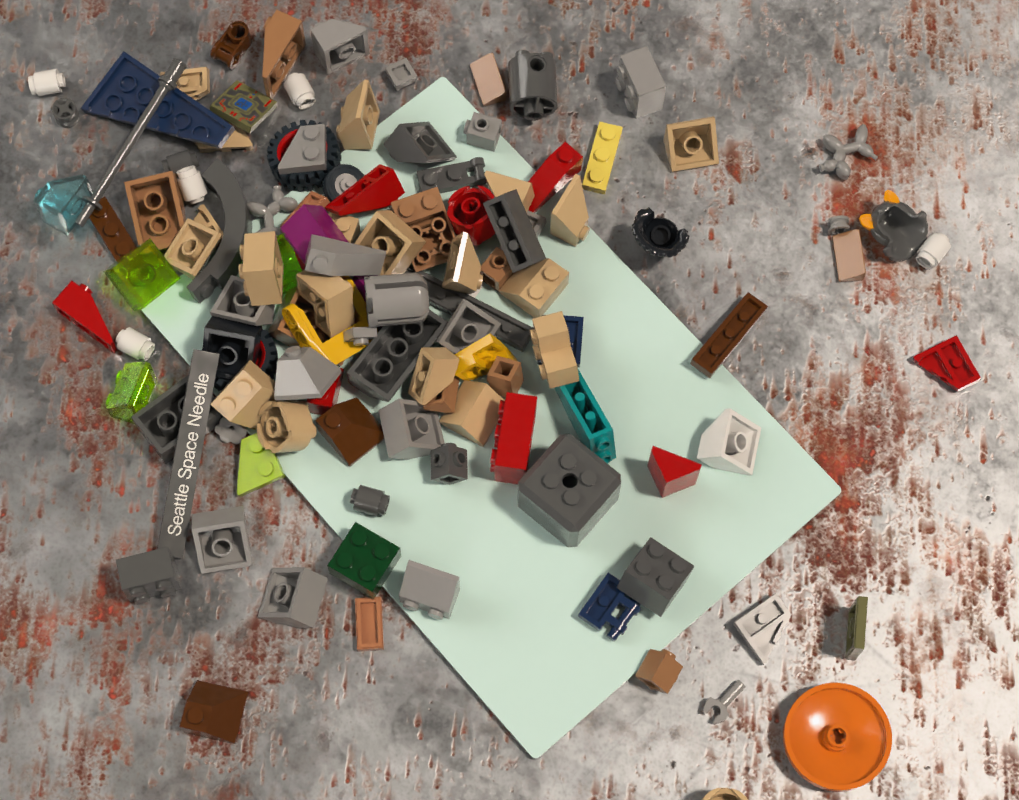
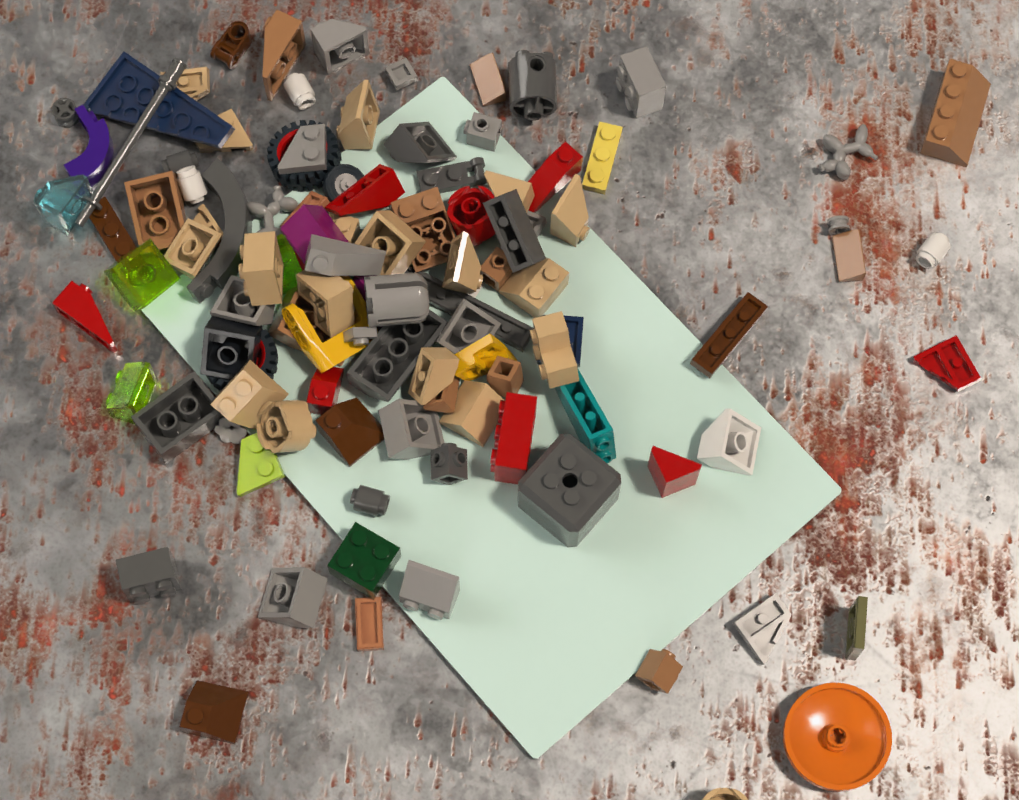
(46, 82): white brick -> none
(99, 152): none -> dark purple arch
(135, 344): white brick -> none
(188, 452): dark grey tile -> none
(221, 539): light grey slope -> none
(243, 106): olive tile -> none
(303, 374): light grey slope -> none
(602, 605): dark blue plate -> none
(655, 576): dark grey brick -> none
(658, 235): black hair -> none
(691, 144): tan slope -> none
(722, 703): light grey bar -> none
(896, 227): dark grey hair -> none
(956, 114): none -> medium nougat slope

